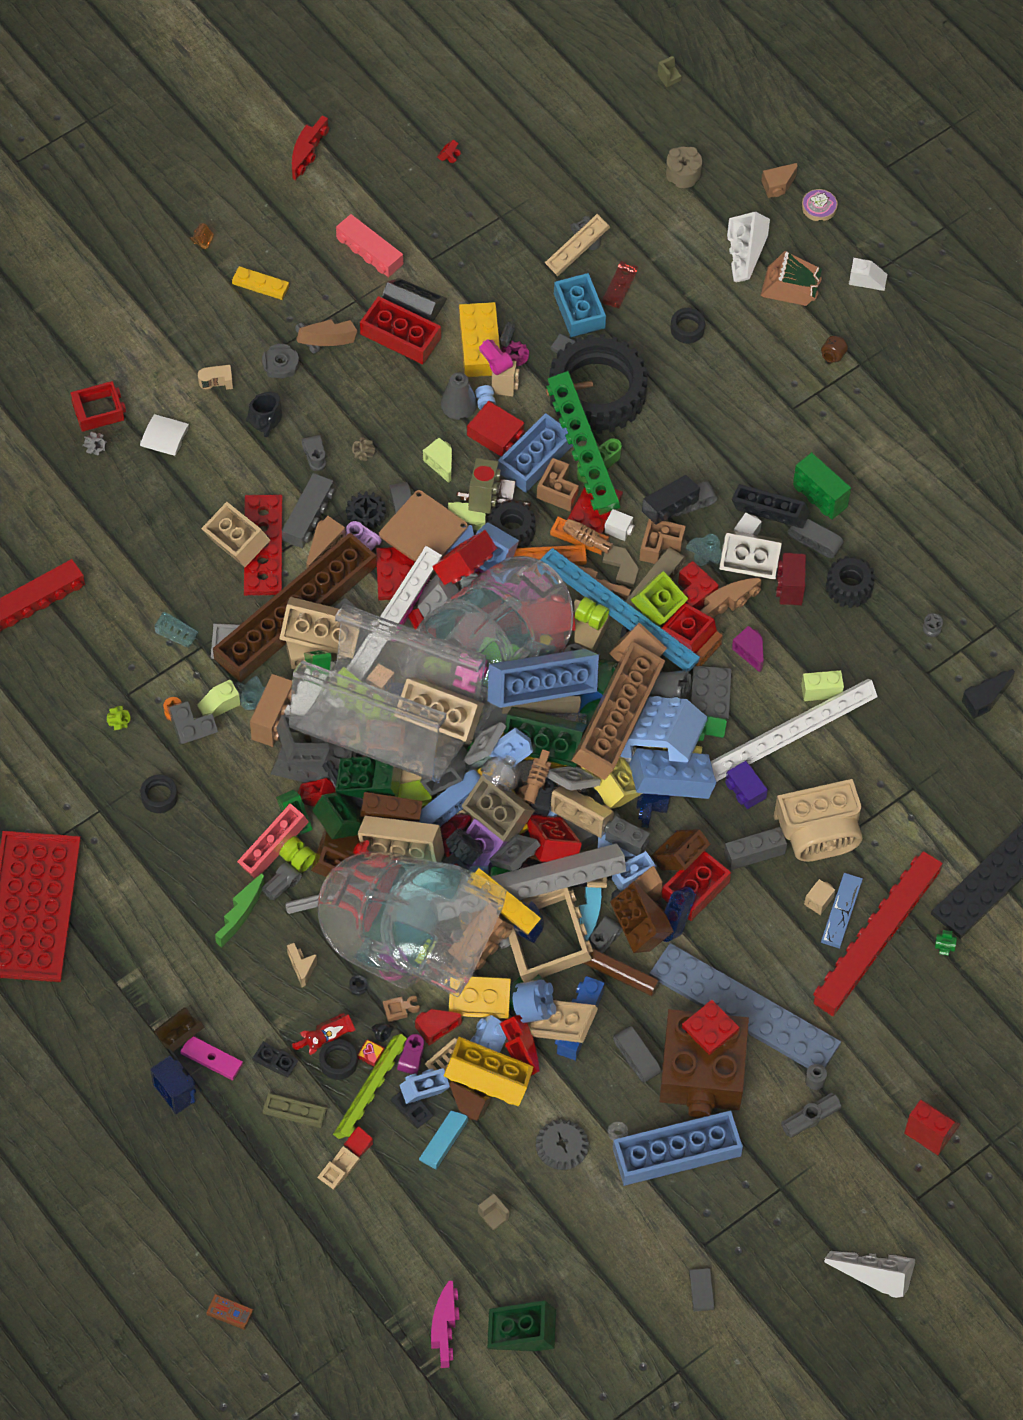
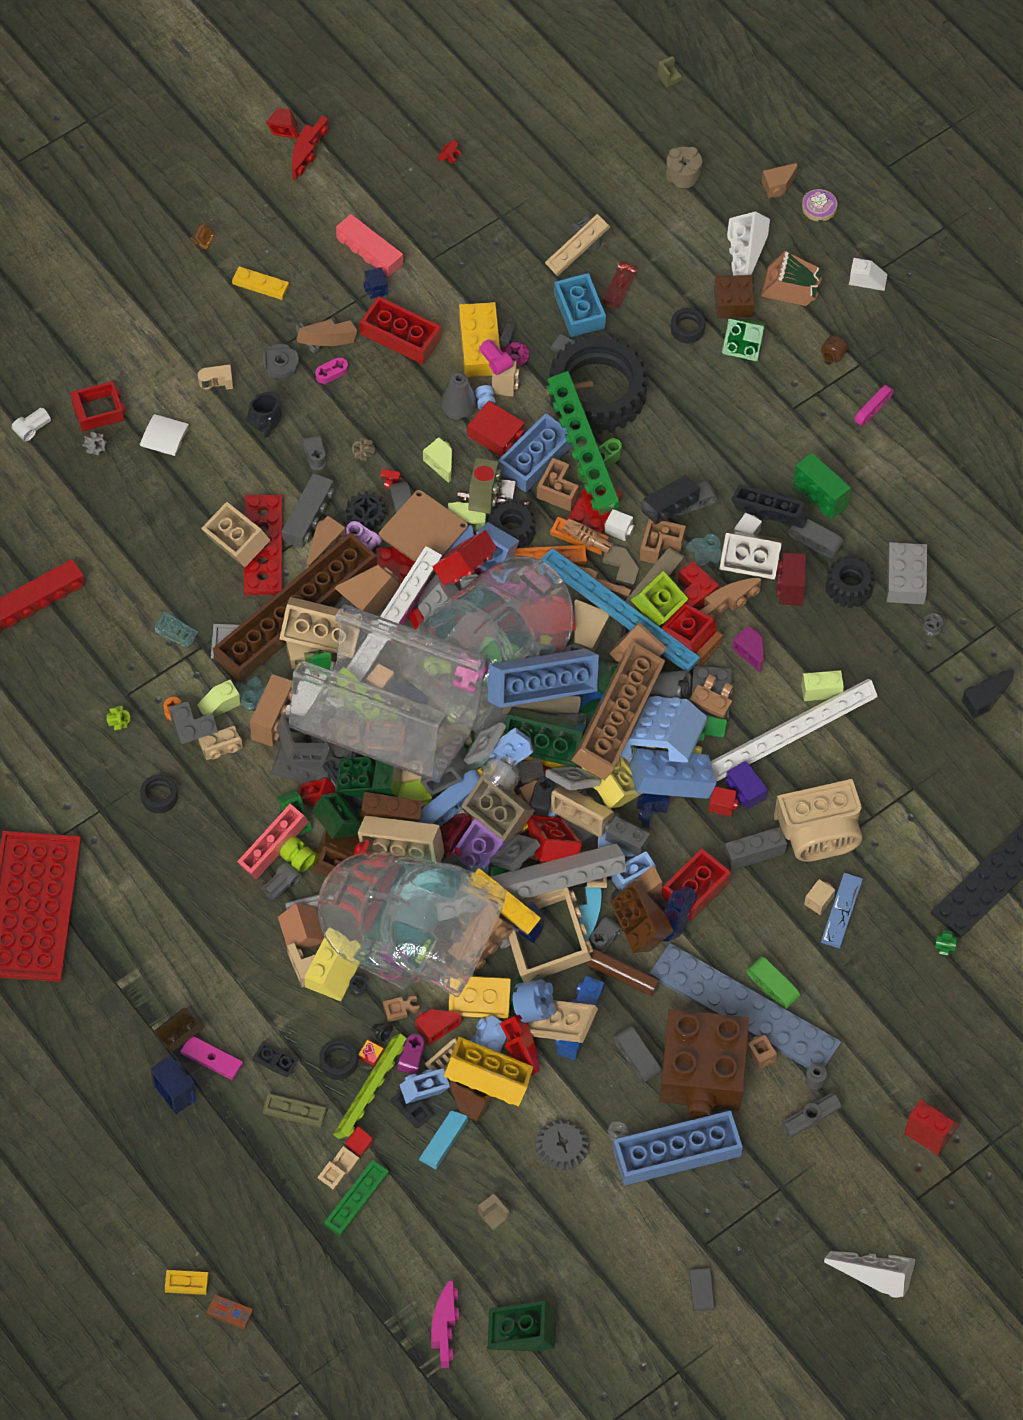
(27, 427): none -> white piece
(186, 1282): none -> yellow plate
(220, 743): none -> tan bracket
(243, 905): bright green slope -> none
(283, 124): none -> red slope
(301, 926): none -> nougat slope
(325, 1032): red animal -> none
(329, 973): none -> light yellow slope
(332, 371): none -> dark pink beam
(356, 1198): none -> green plate
(370, 589): none -> medium nougat slope
(375, 283): none -> clear blue brick
(390, 477): none -> red tile
(414, 298): black slope -> none
(461, 711): tan brick -> none
(464, 846): black tyre -> none
(537, 776): medium nougat hinge -> none
(589, 612): lime wheel -> none
(682, 850): reddish brown window -> none
(710, 1027): red plate -> none
(711, 701): none -> medium nougat plate
(723, 801): none -> red brick
(734, 296): none -> reddish brown brick
(744, 338): none -> slope
(761, 1044): none -> medium nougat brick
(773, 983): none -> bright green beam
(874, 405): none -> dark pink beam
(877, 934): red brick -> none
(906, 573): none -> light grey brick

